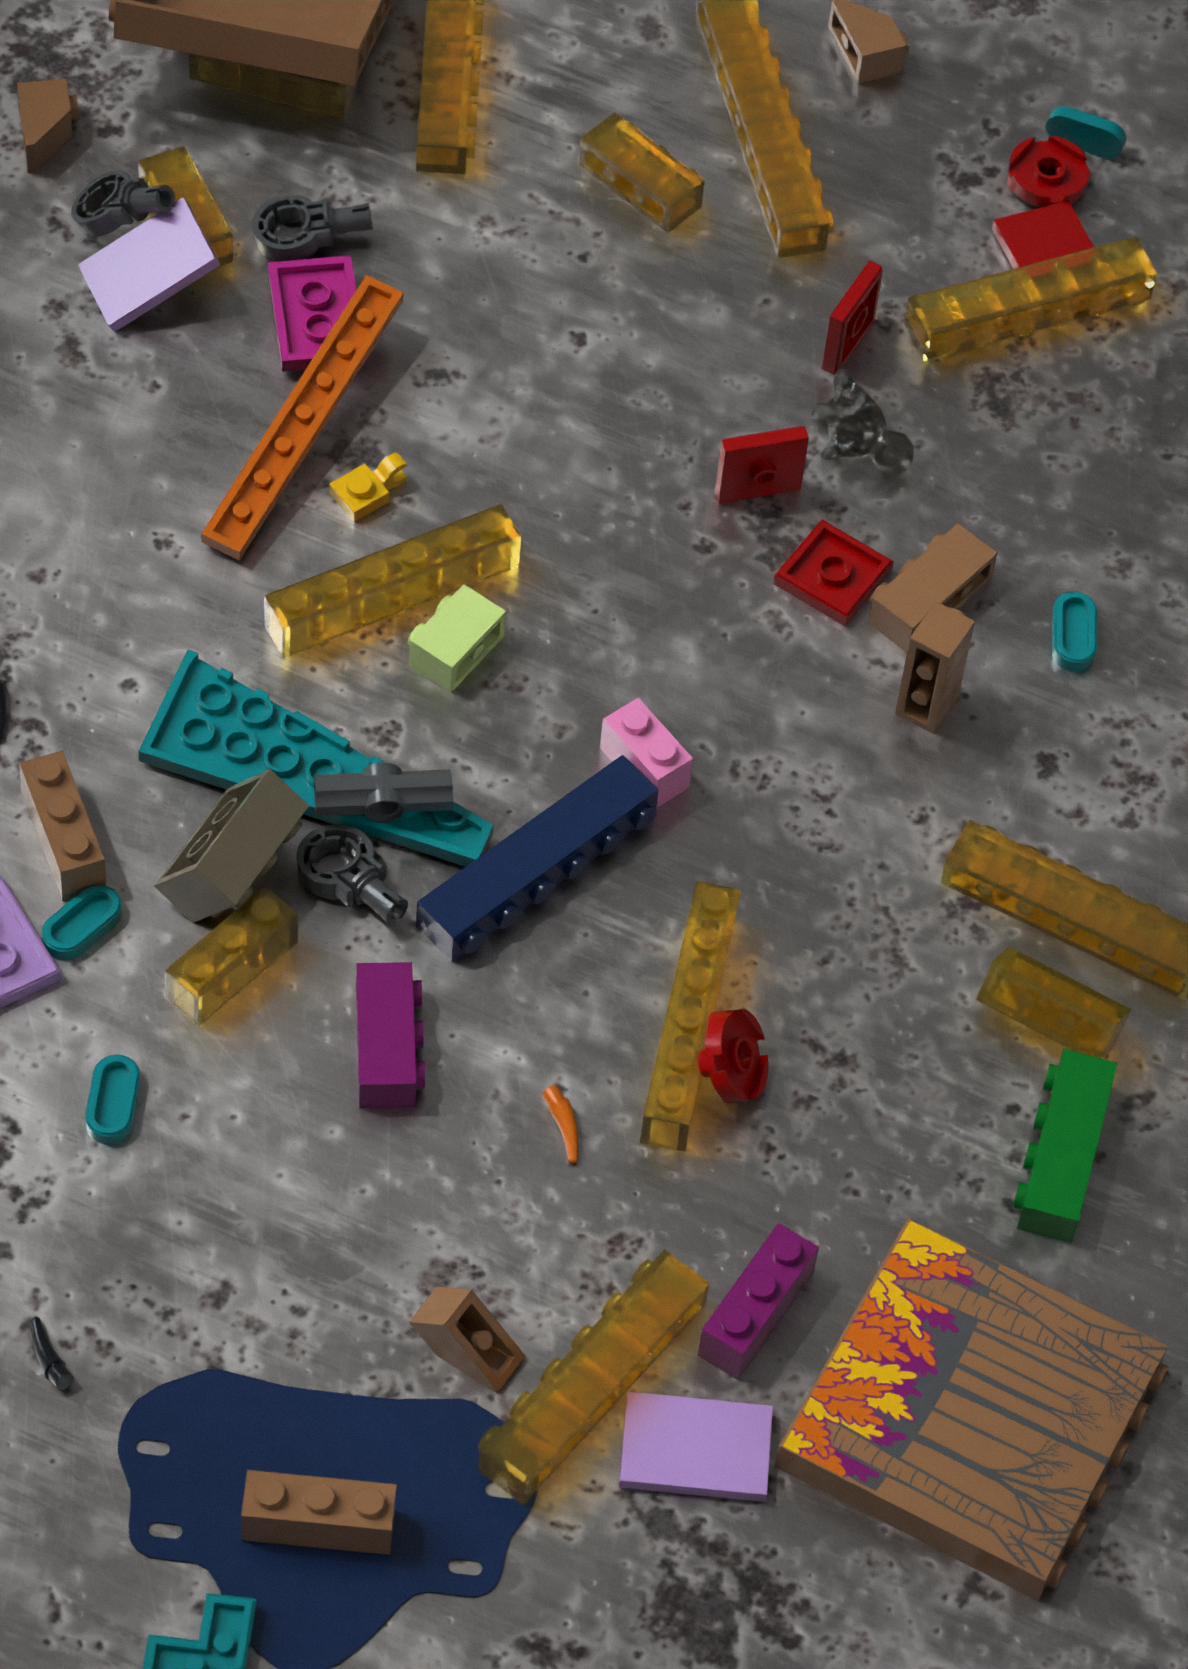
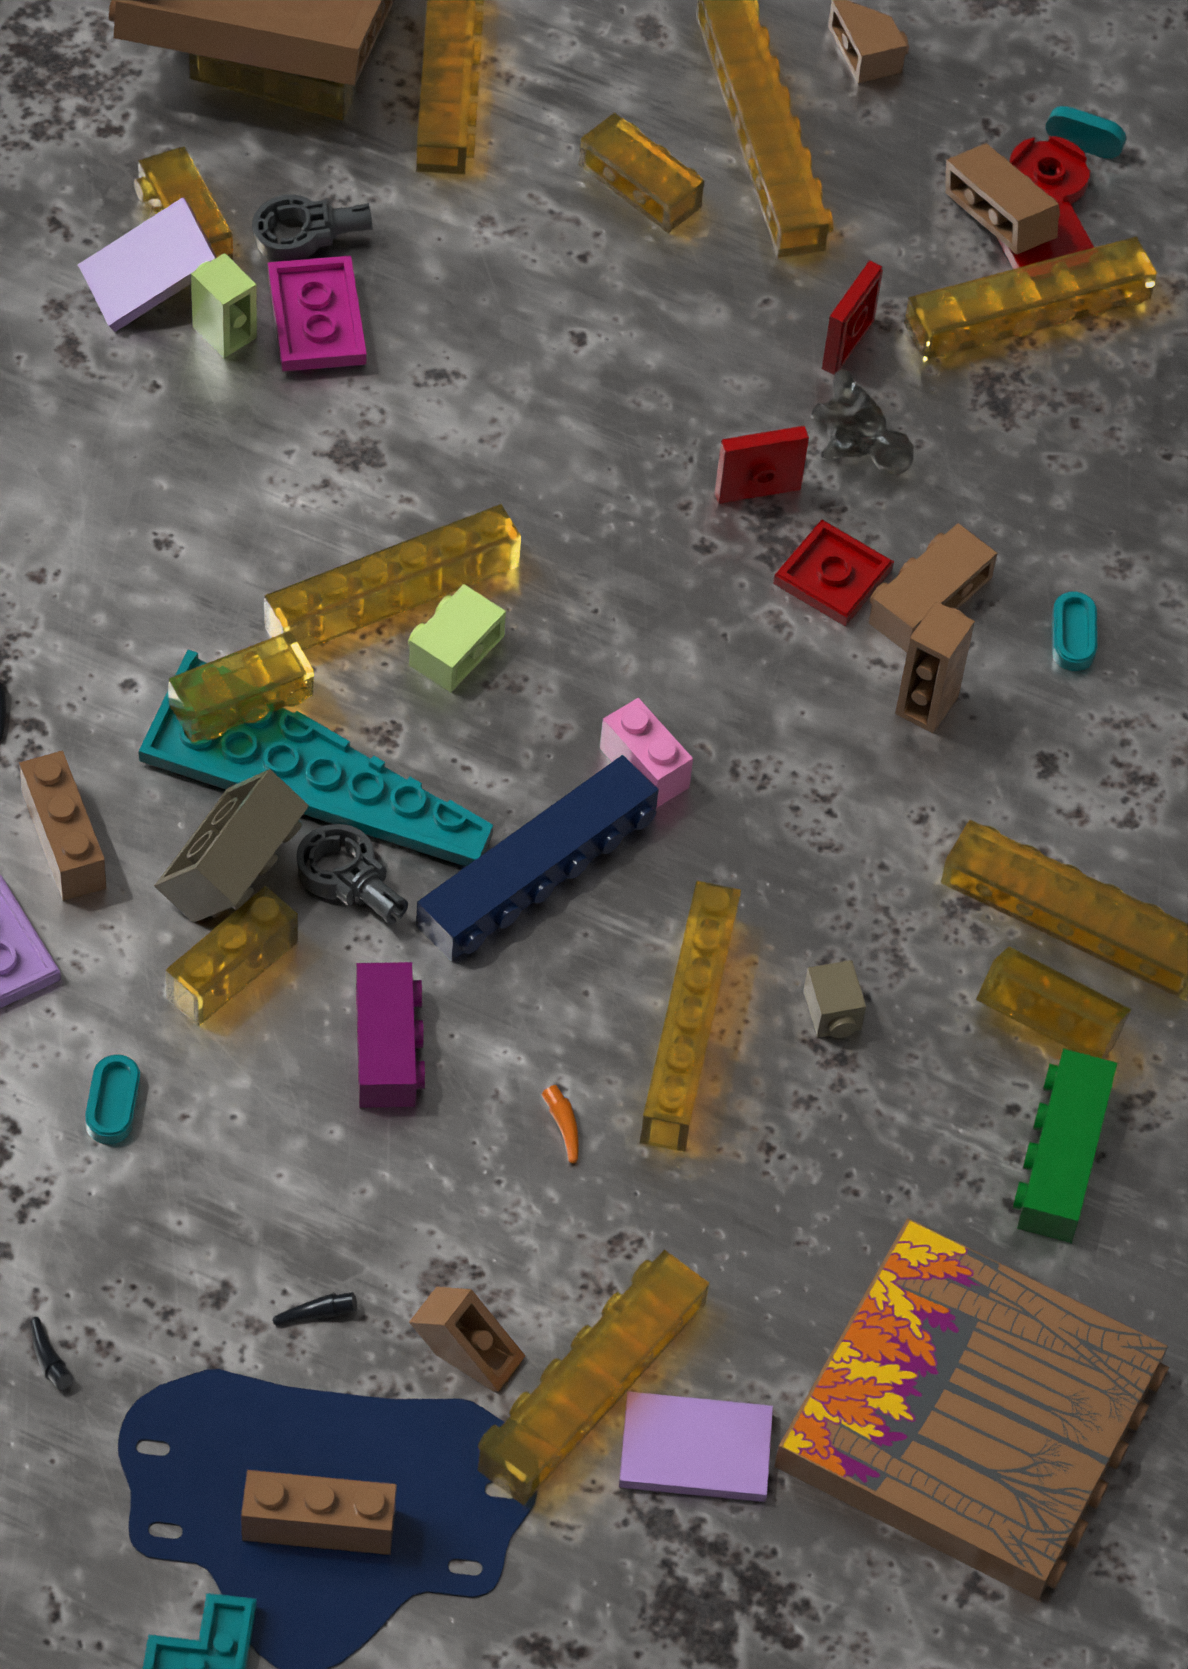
(45, 119): medium nougat slope -> none
(82, 922): teal tile -> none
(127, 200): dark grey pin -> none
(224, 305): none -> yellowish green brick
(241, 687): none -> clear yellow brick
(302, 418): orange plate -> none
(322, 1307): none -> black helmet
(366, 491): yellow plate -> none
(383, 792): dark grey piece -> none
(733, 1056): red plate -> none
(757, 1301): magenta brick -> none
(834, 999): none -> dark tan brick
(1002, 198): none -> medium nougat brick

